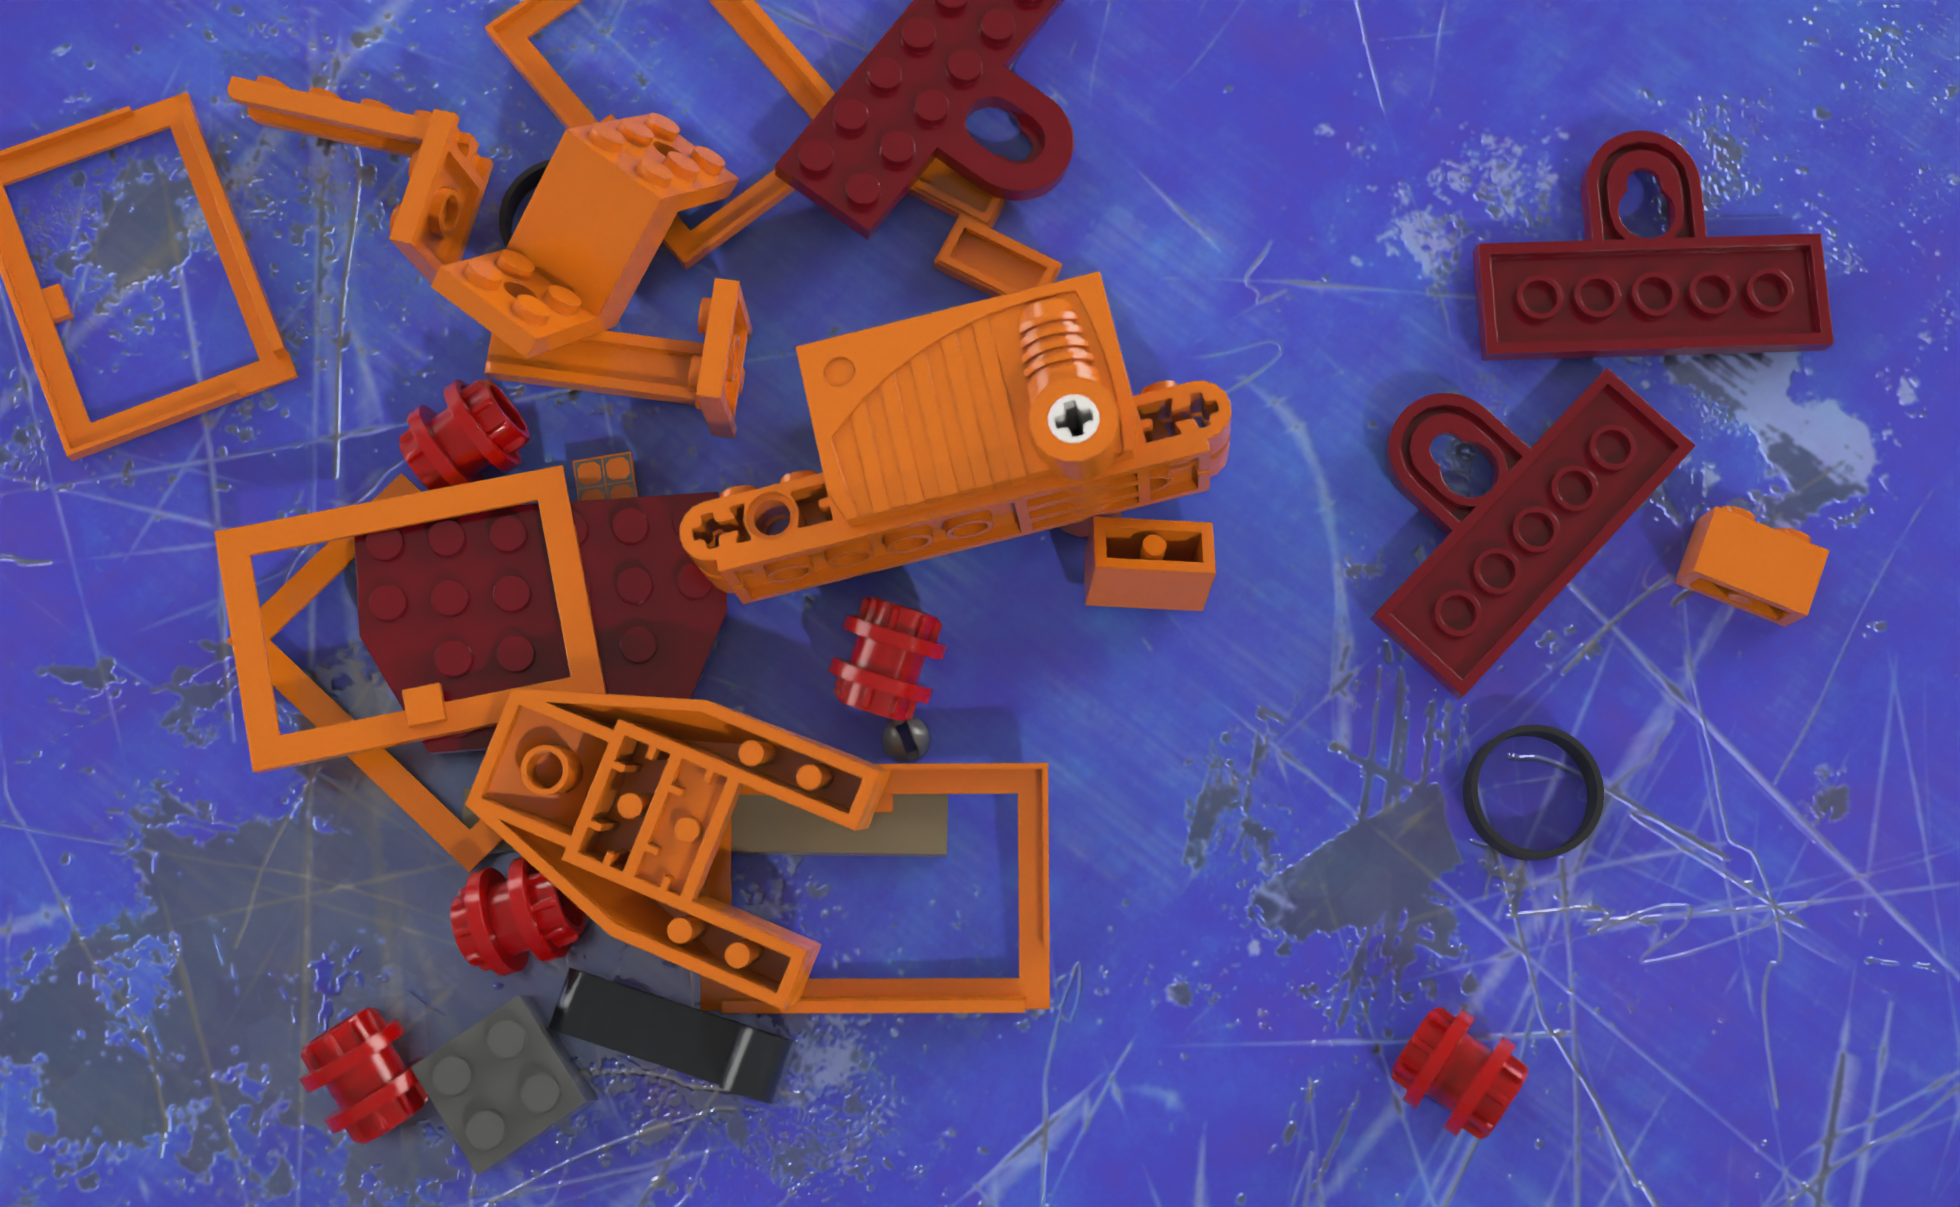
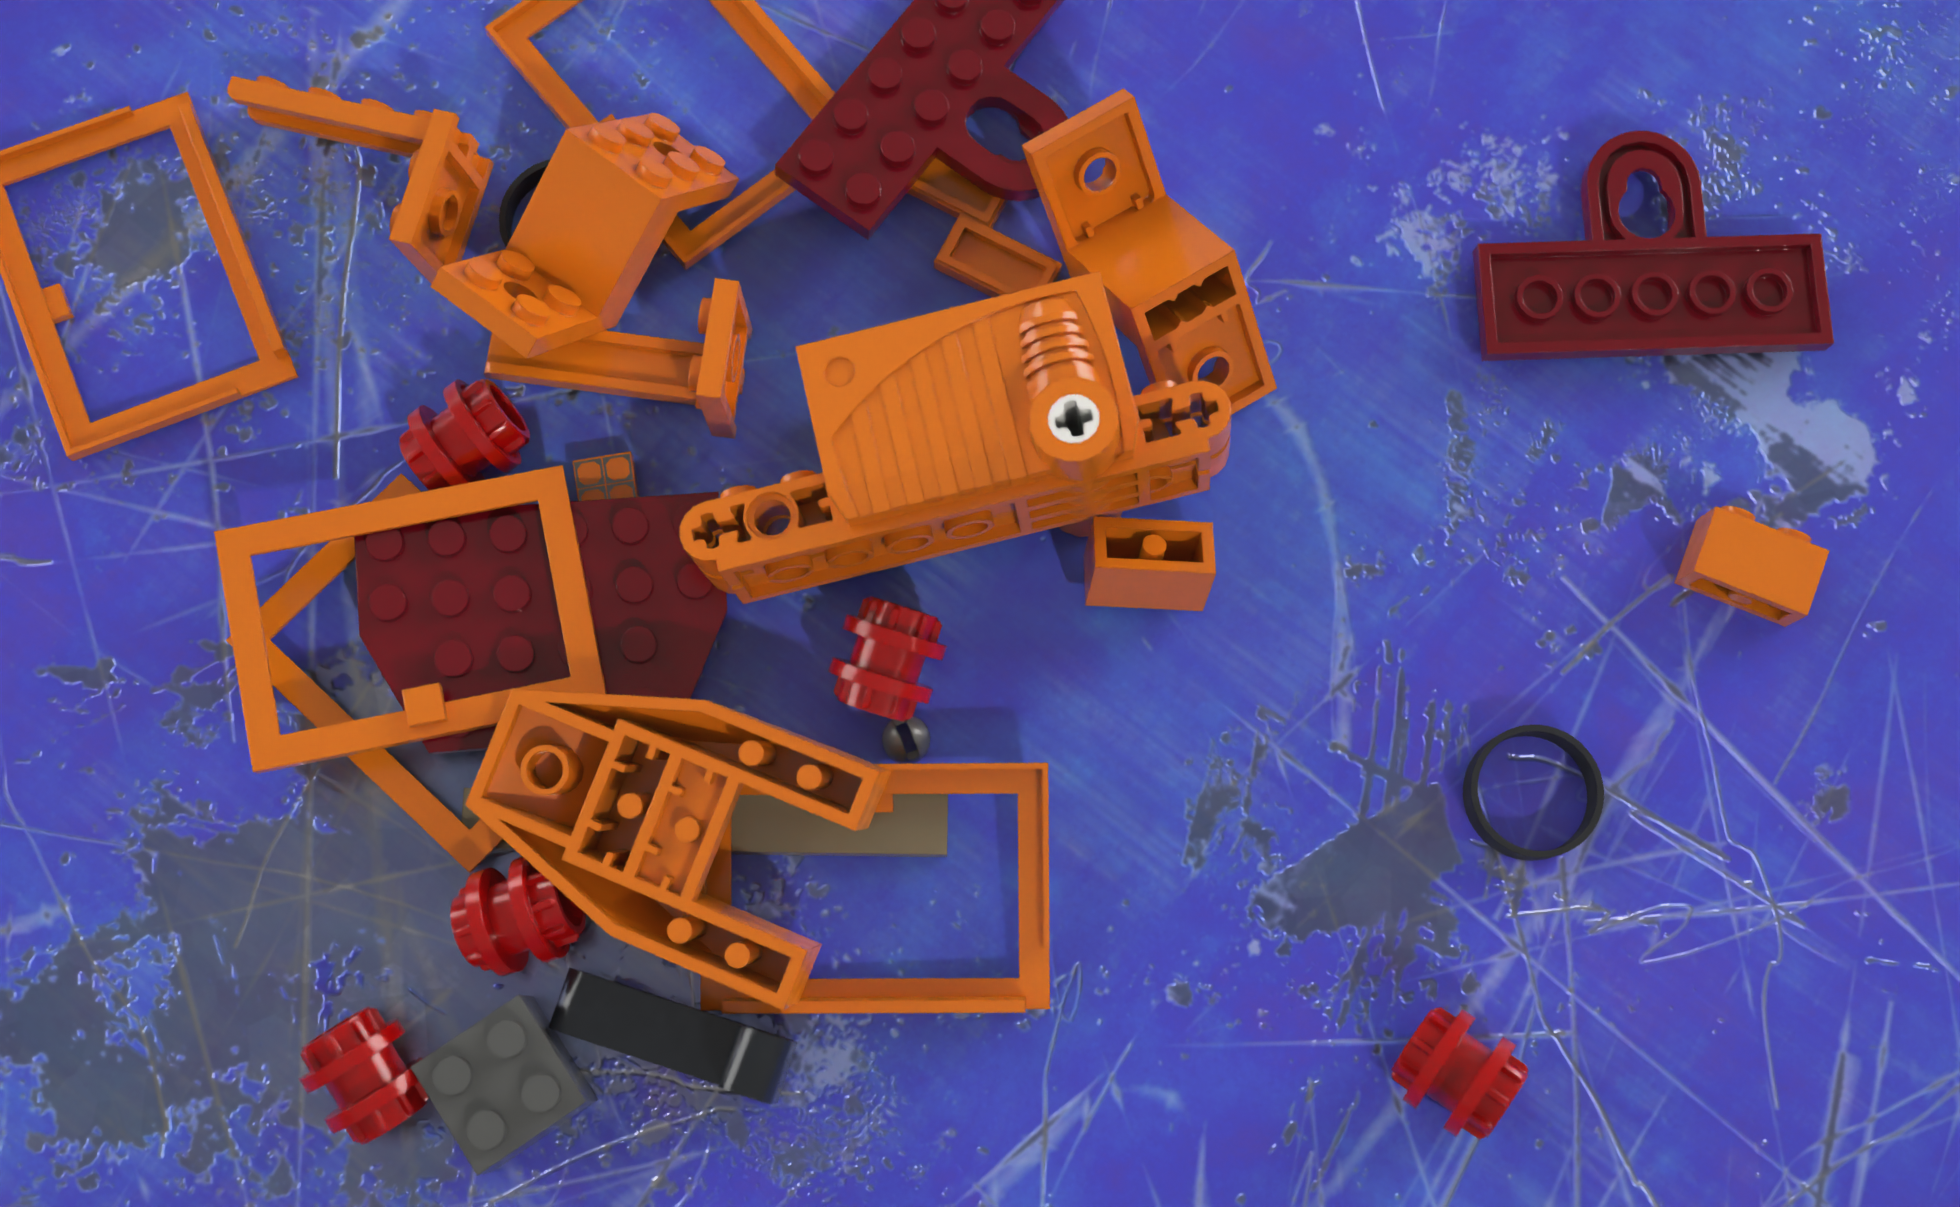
(1163, 271): none -> orange bracket
(1530, 531): dark red plate -> none

